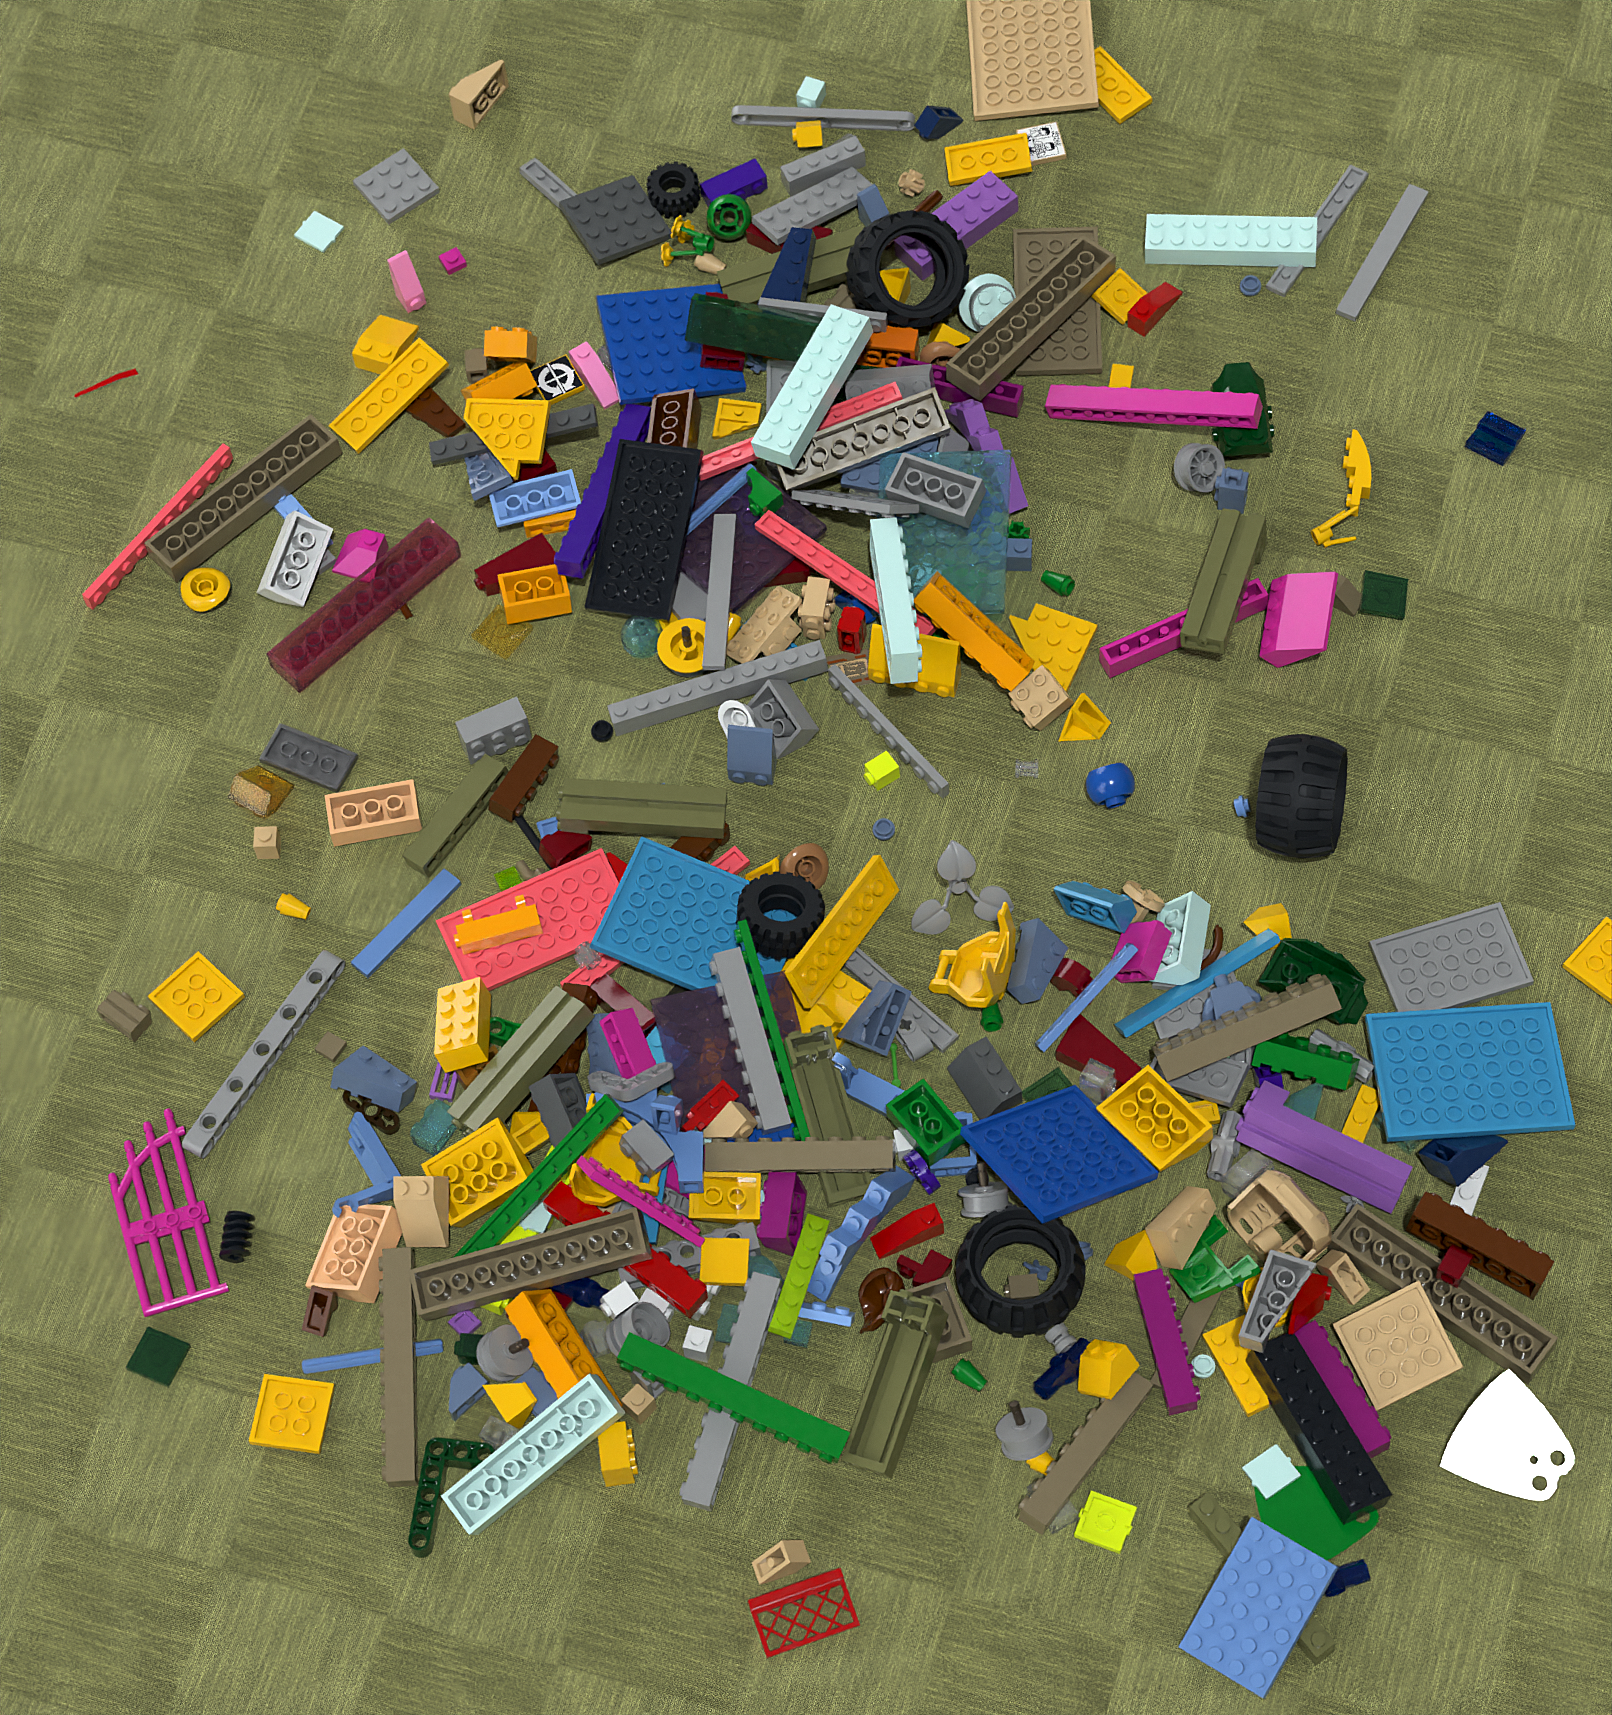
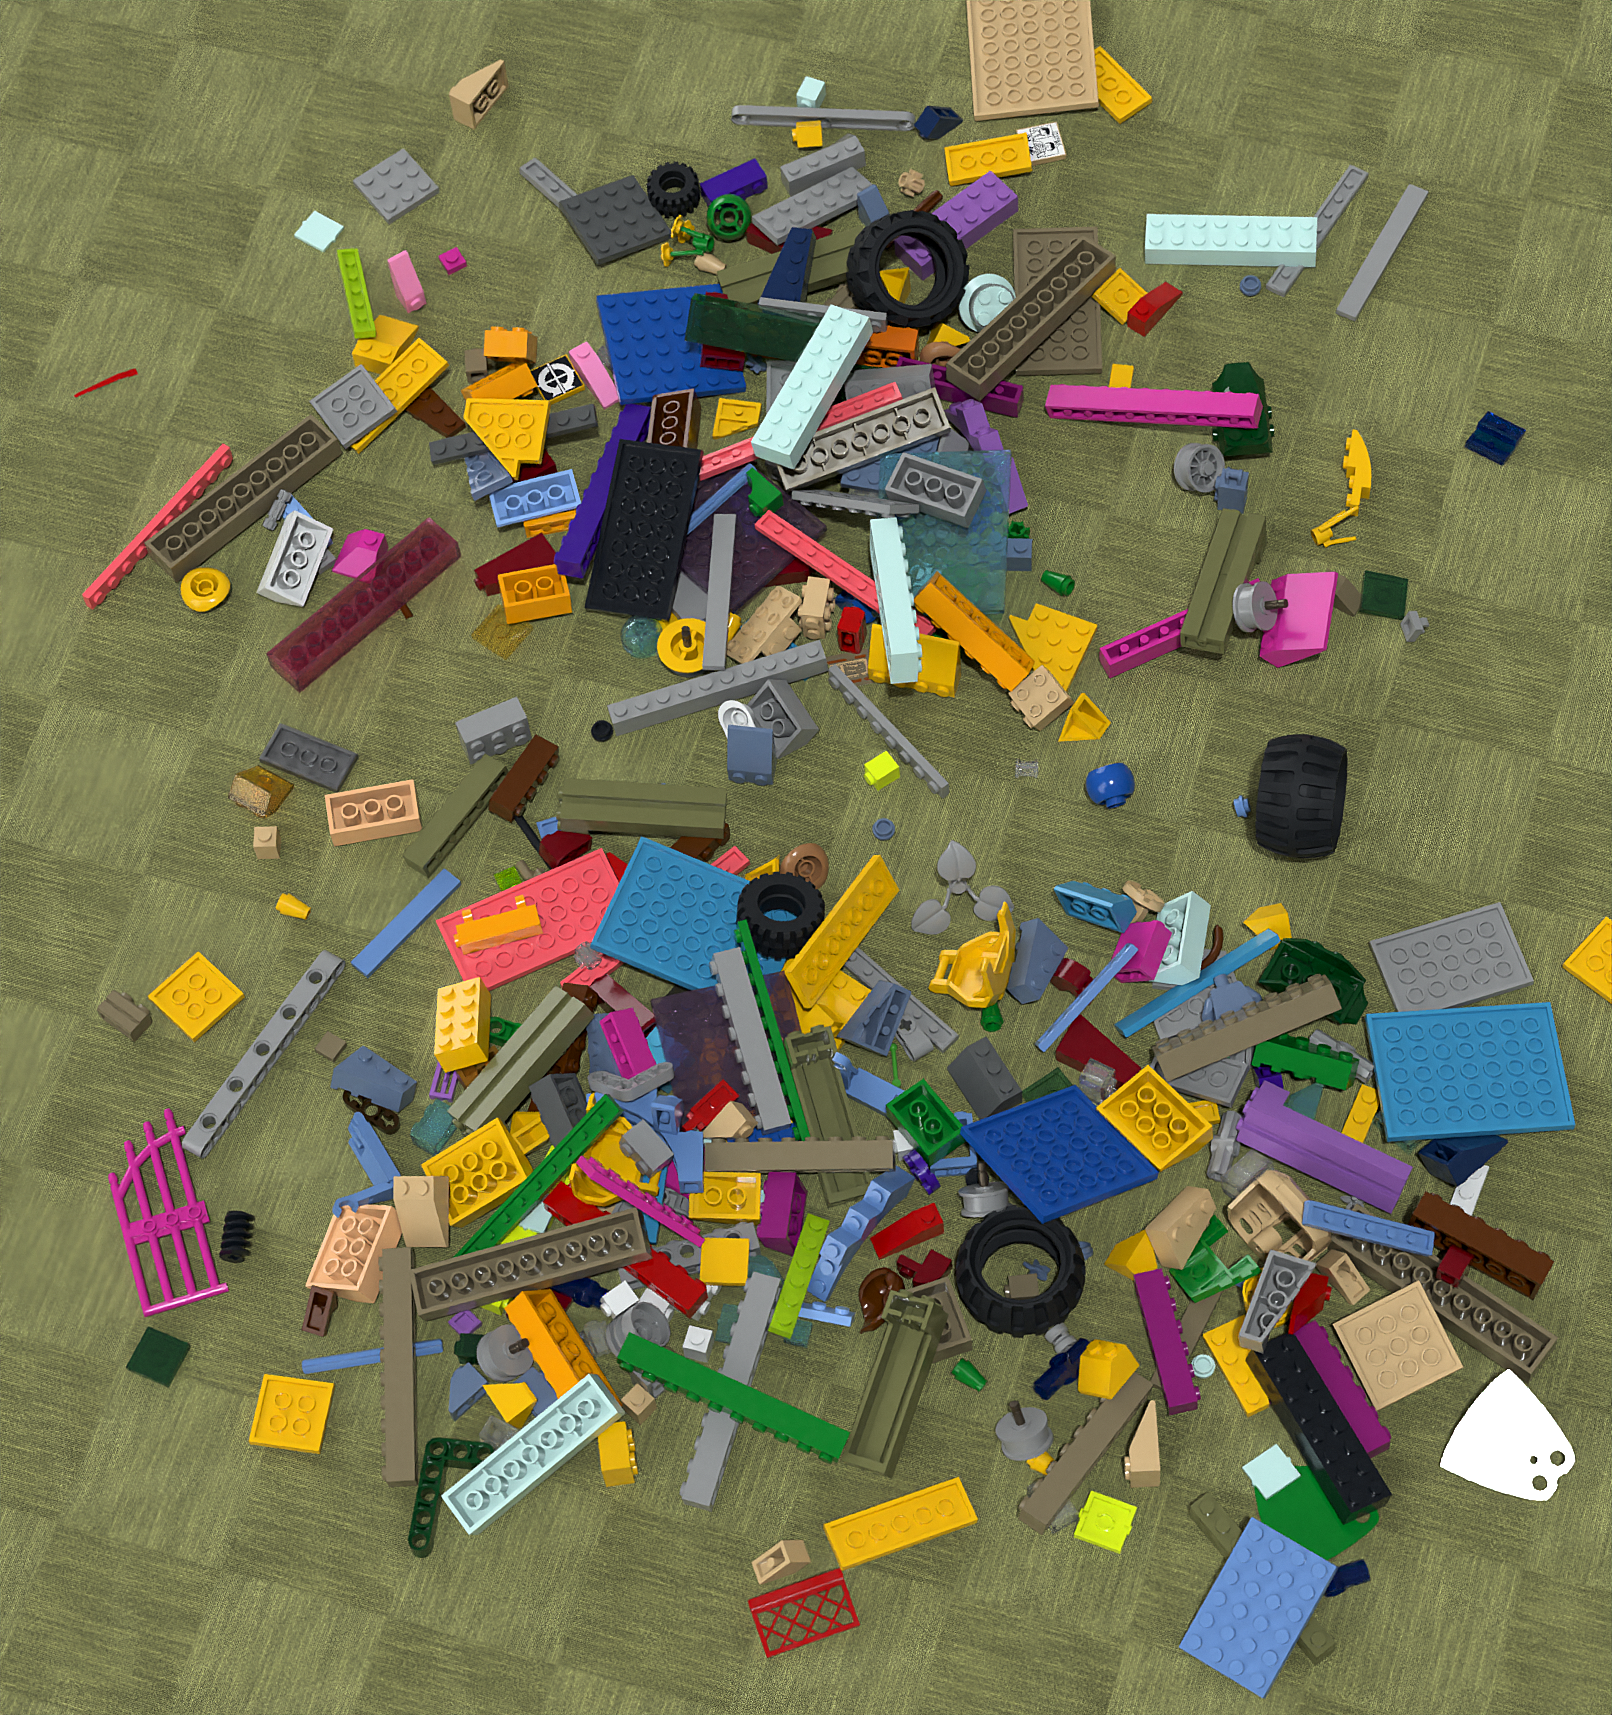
(277, 509): none -> light grey axle
(353, 406): none -> light grey plate
(356, 293): none -> lime plate
(900, 1523): none -> yellow plate
(1143, 1462): none -> tan slope
(1256, 606): none -> light grey wheel
(1368, 1228): none -> medium blue plate
(1413, 626): none -> light grey tile

